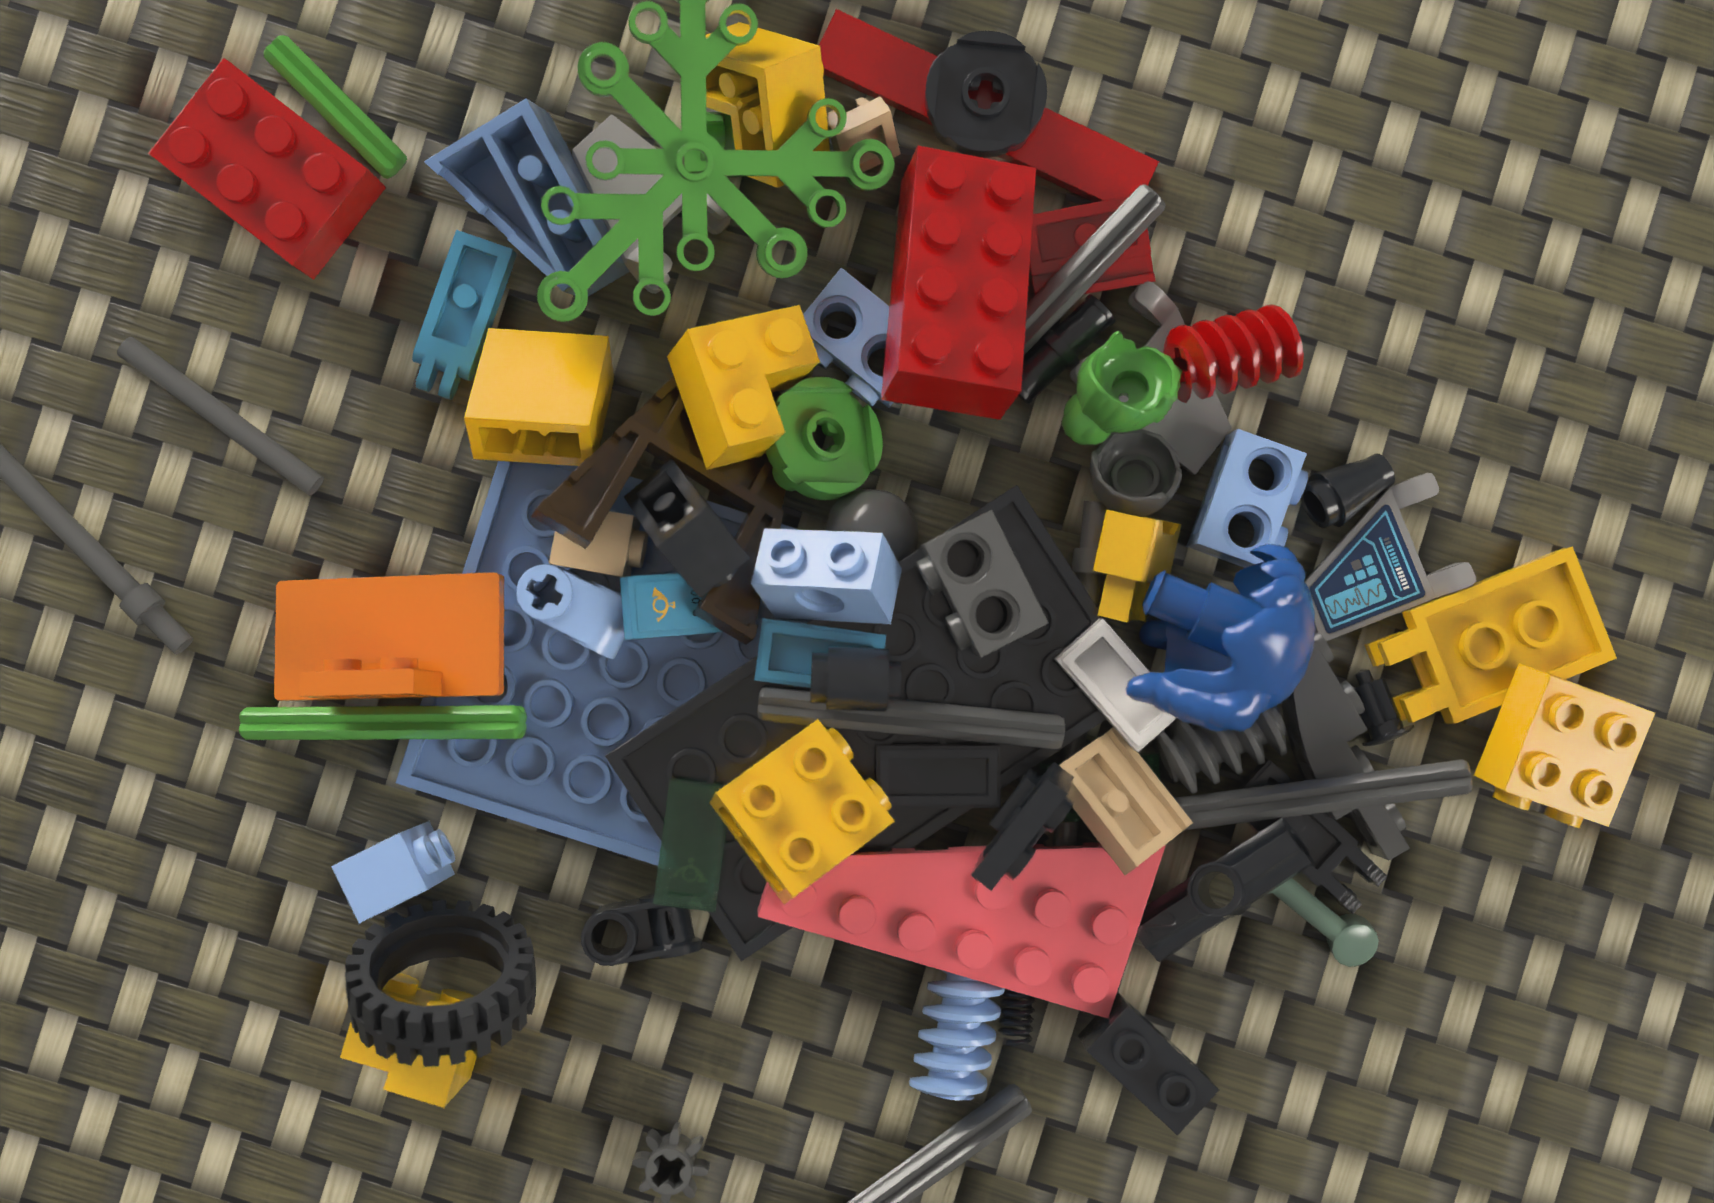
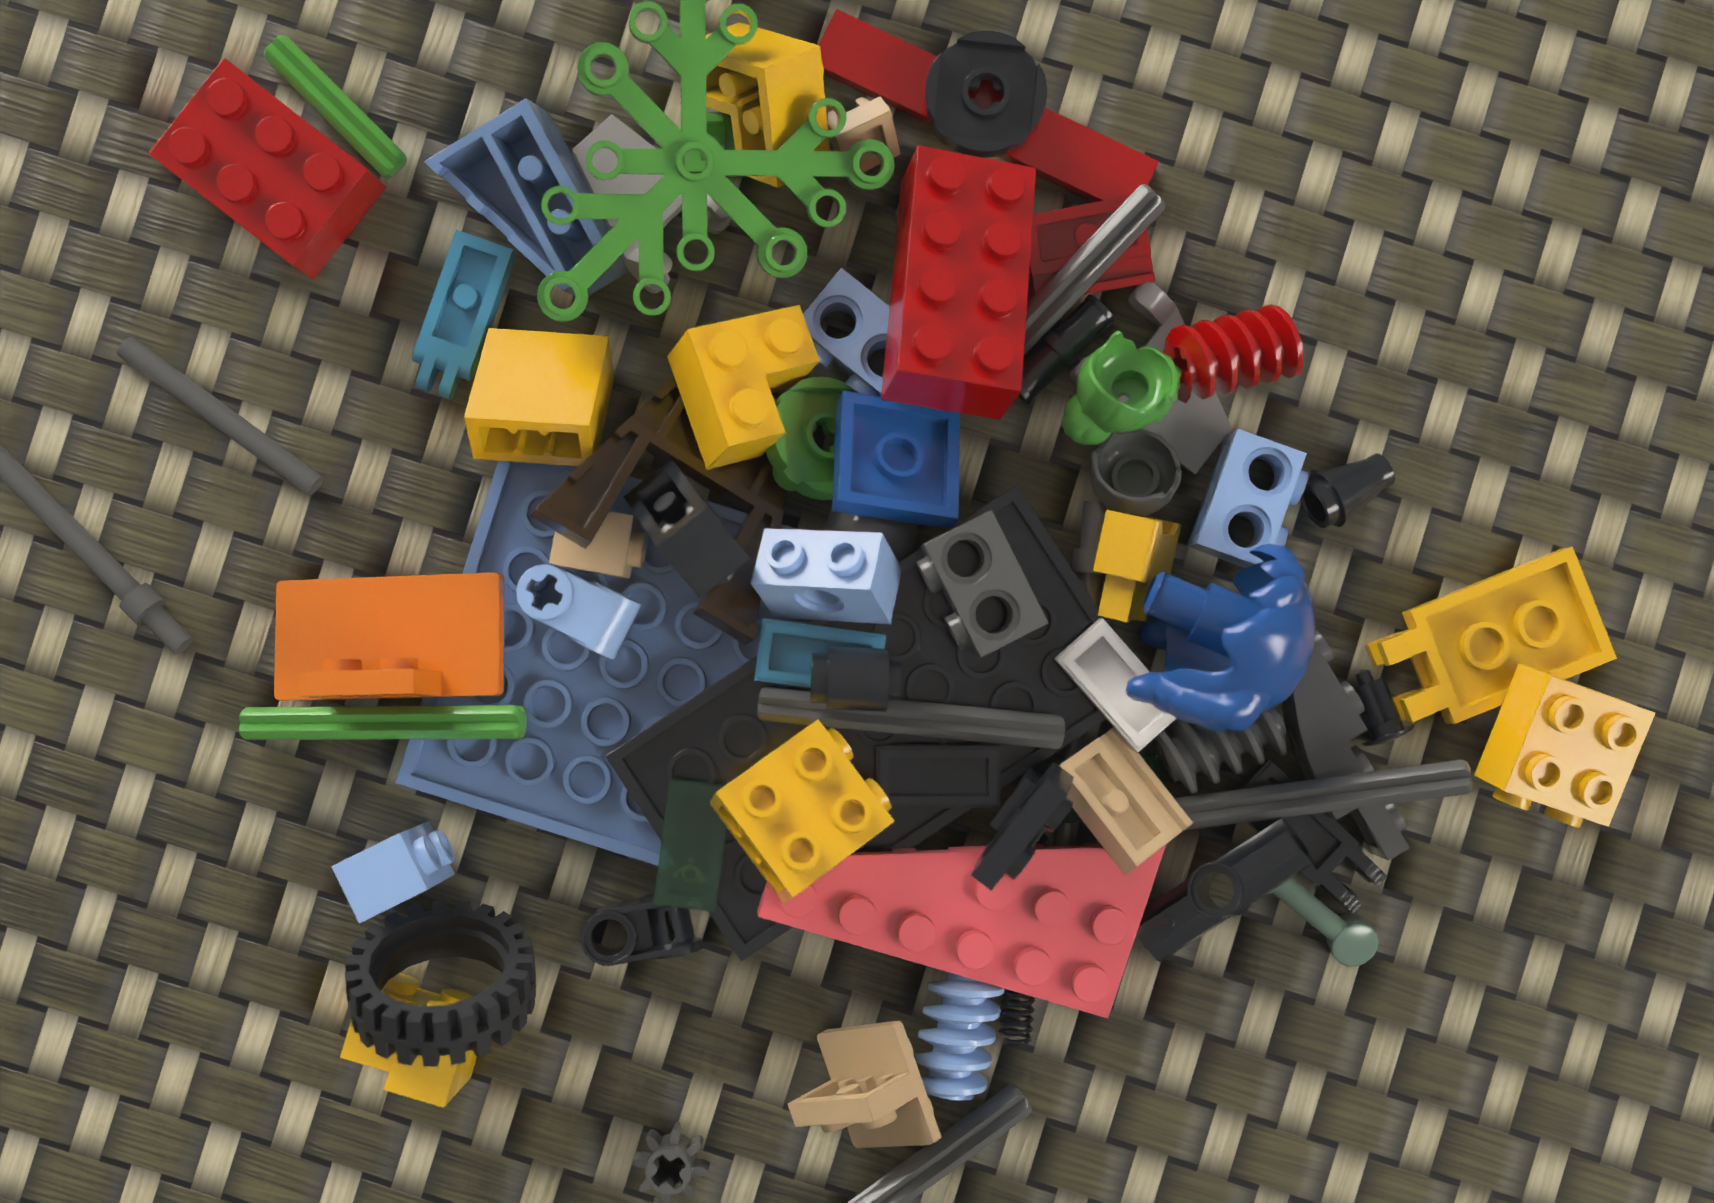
(660, 607): dark azure tile -> none
(871, 1089): none -> tan bracket
(896, 461): none -> blue plate
(1148, 1064): black brick -> none
(1378, 568): flag -> none

